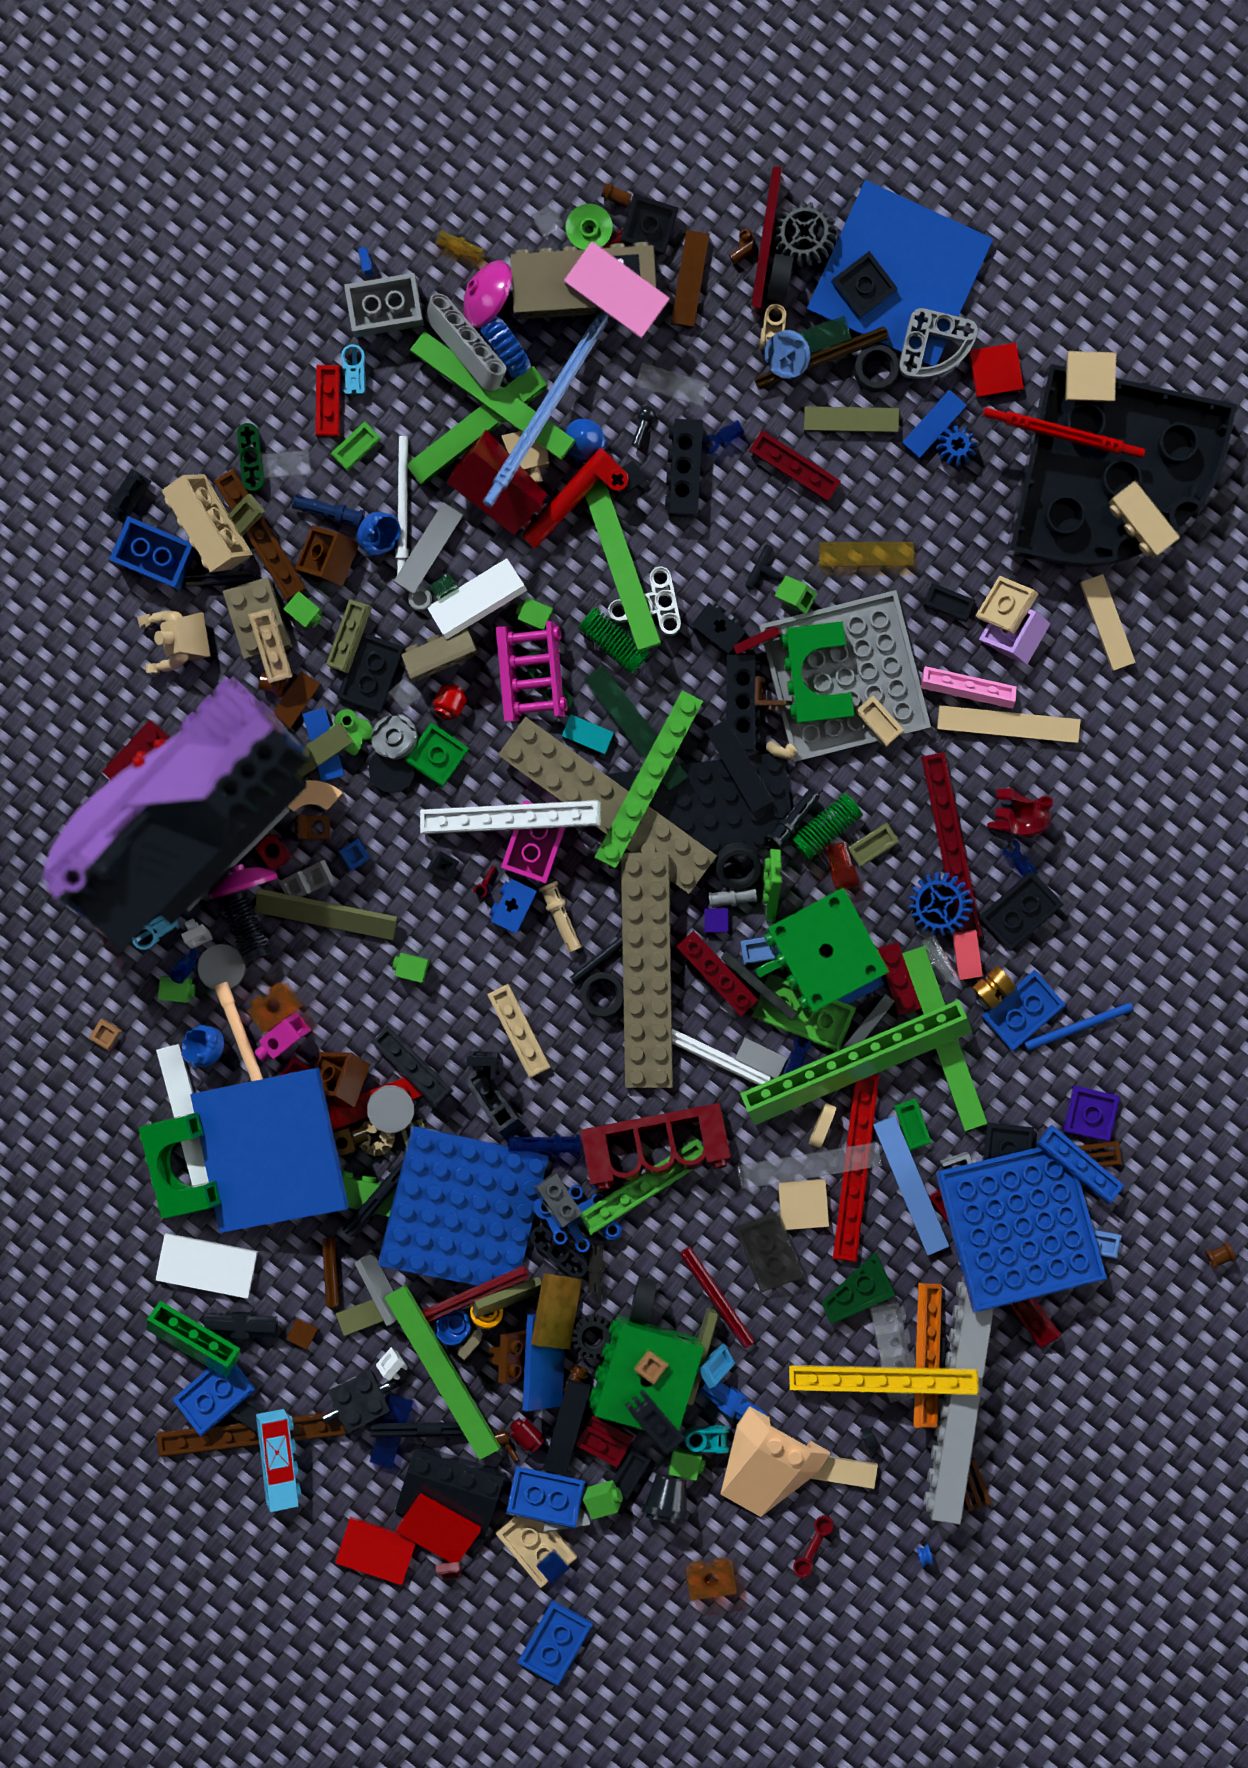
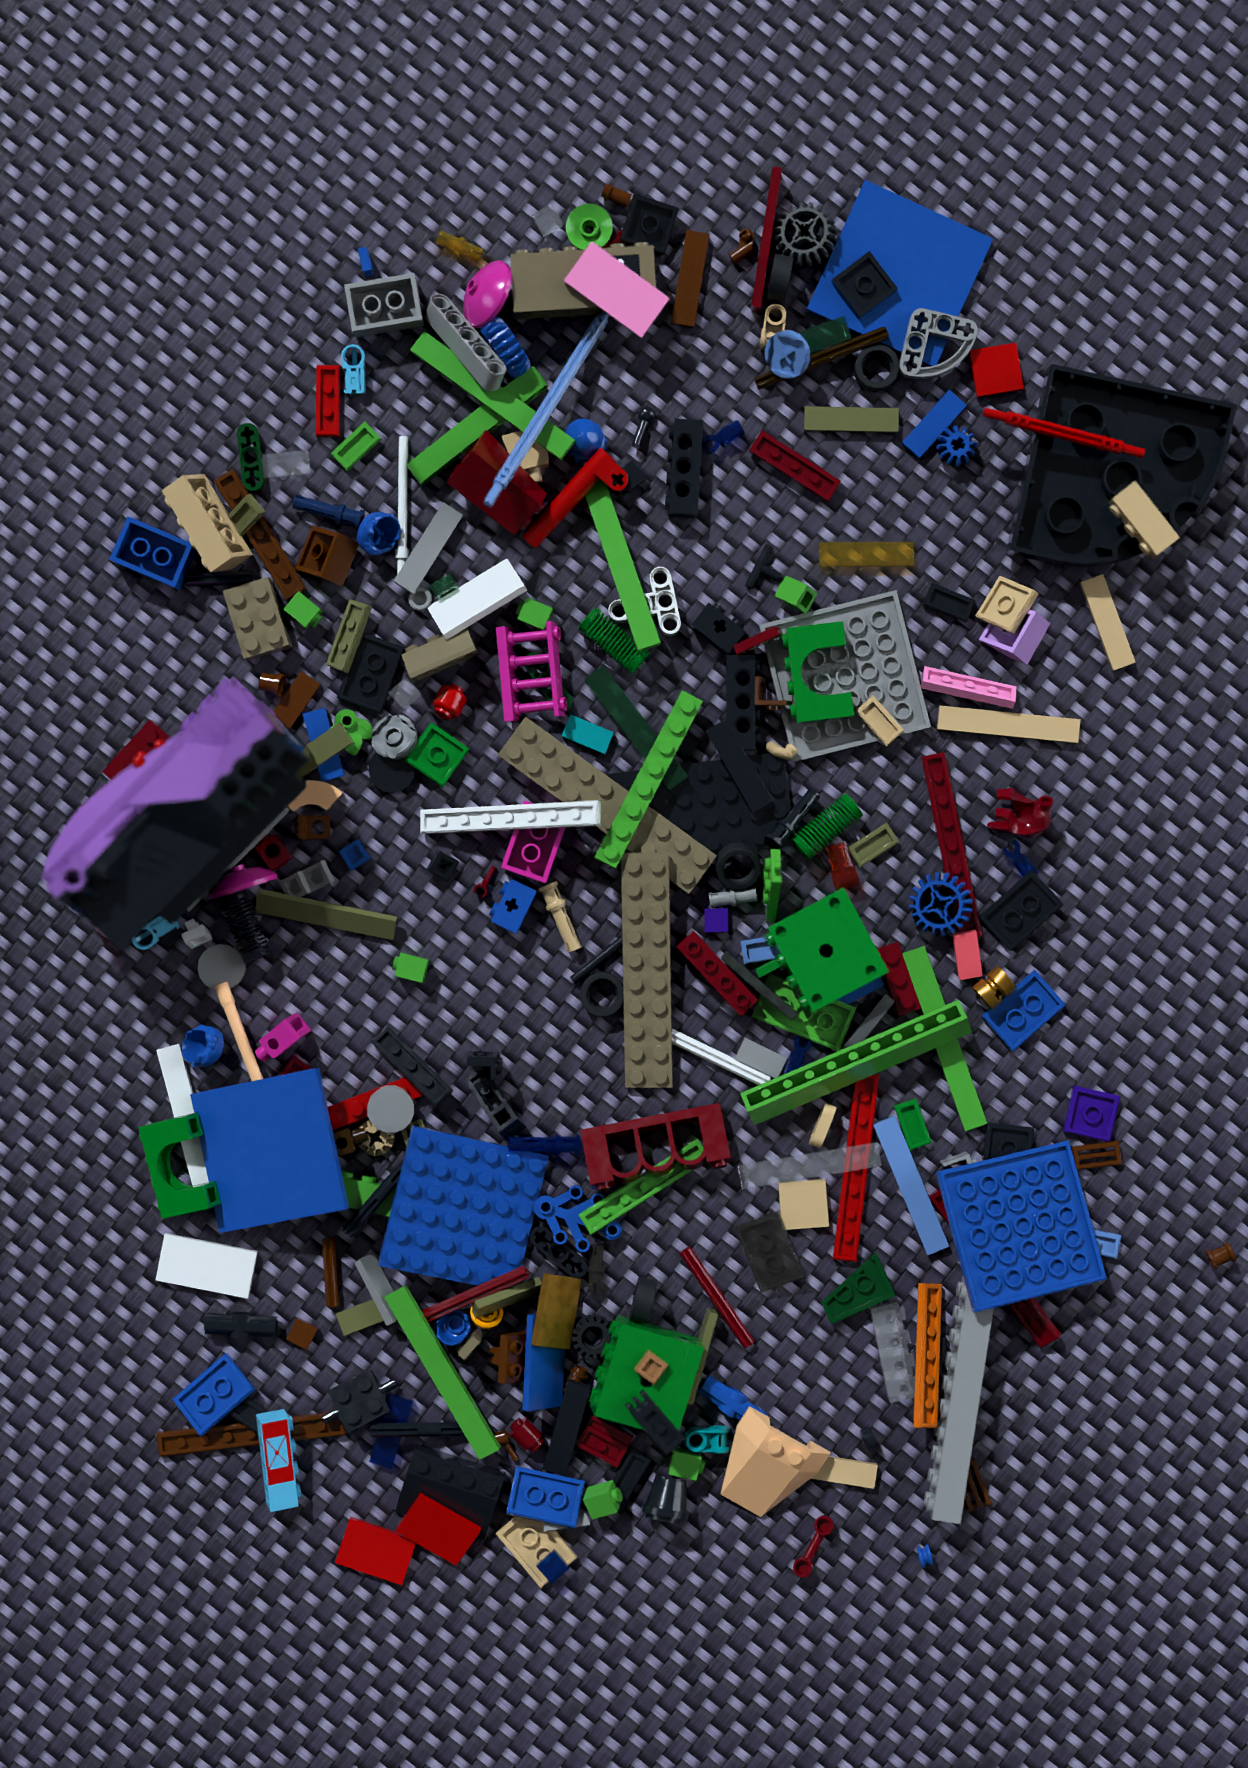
(105, 1034): medium nougat tile -> none
(129, 494): black hinge -> none
(176, 992): bright green brick -> none
(181, 636): tan torso -> none
(185, 967): clear blue bar -> none
(193, 1339): green brick -> none
(270, 645): tan tile -> none
(288, 1001): clear orange brick -> none
(342, 1077): reddish brown slope -> none
(390, 1364): white tile -> none
(449, 1570): dark red tile -> none
(518, 1030): tan tile -> none
(555, 1642): blue tile -> none
(557, 1200): dark grey brick -> none
(672, 385): clear tile -> none
(702, 1589): clear orange brick -> none
(716, 1365): dark azure tile -> none
(884, 1379): yellow plate -> none
(939, 958): clear pin -> none
(1078, 1026): blue axle -> none
(1080, 1164): blue tile -> none
(1090, 376): tan tile -> none

